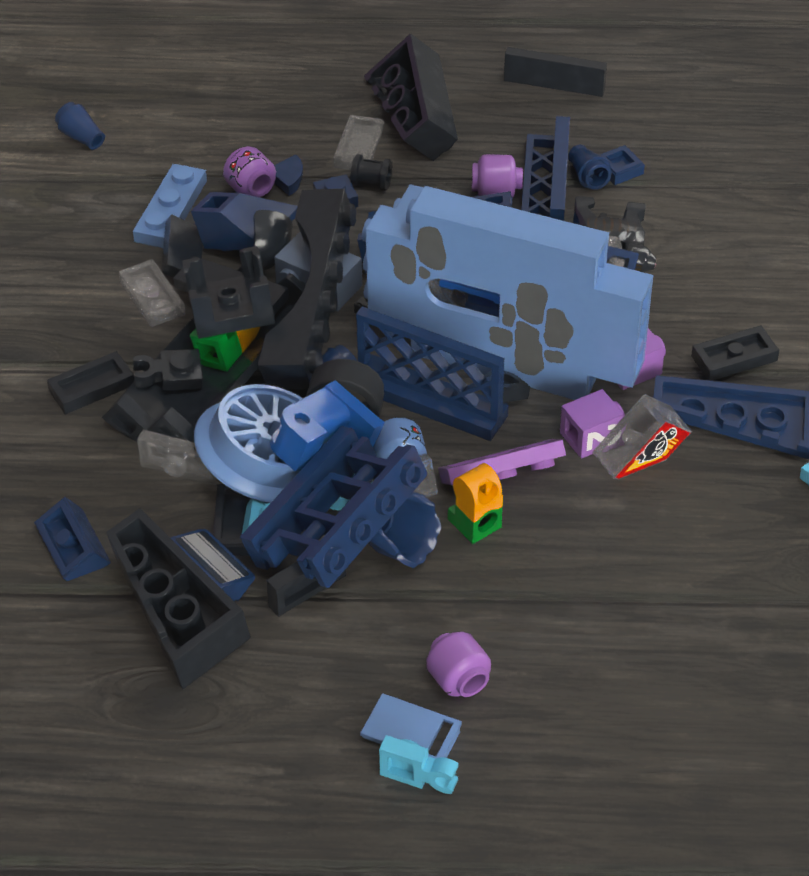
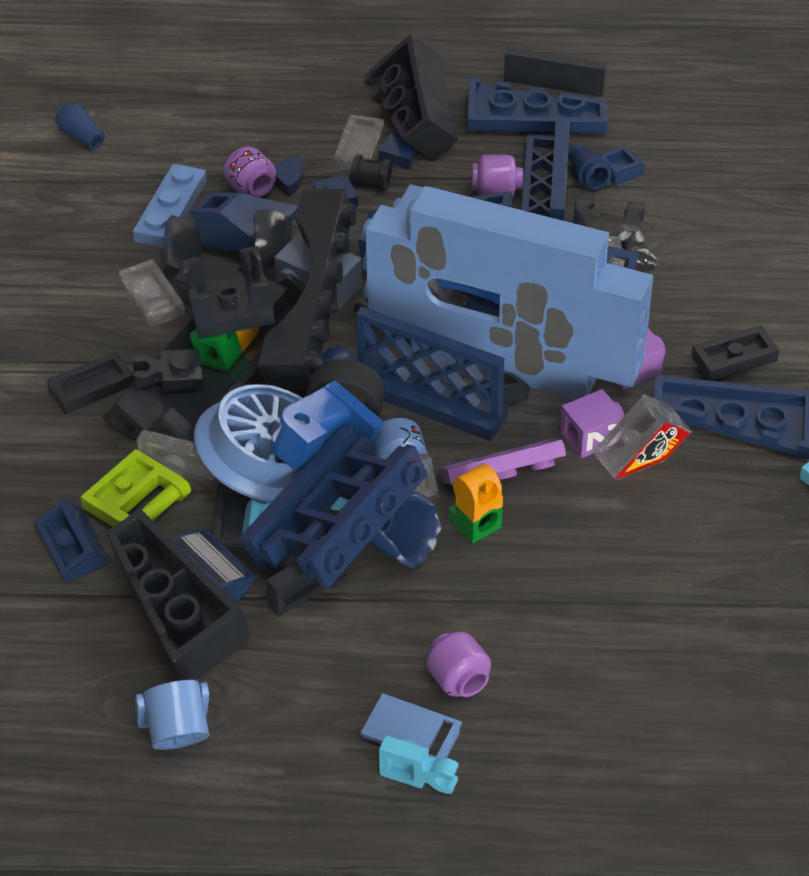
(129, 484): none -> lime plate
(174, 713): none -> medium blue piece
(397, 150): none -> dark blue tile
(534, 111): none -> dark blue wing

